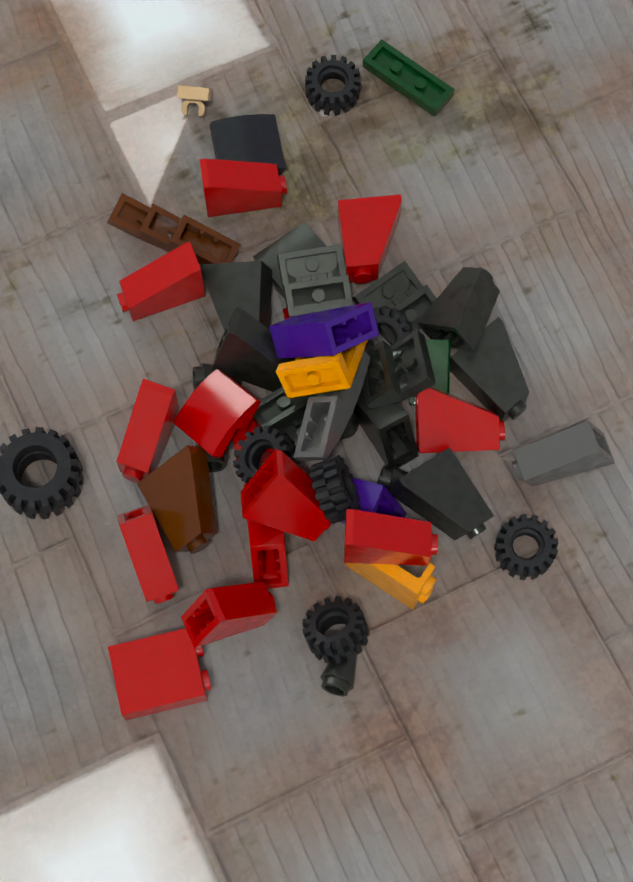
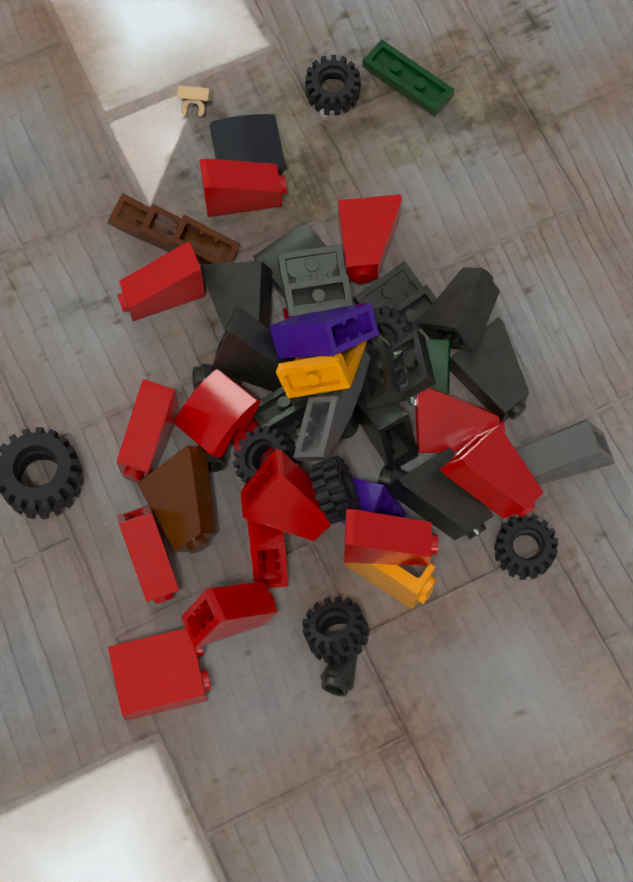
(494, 474): none -> red slope

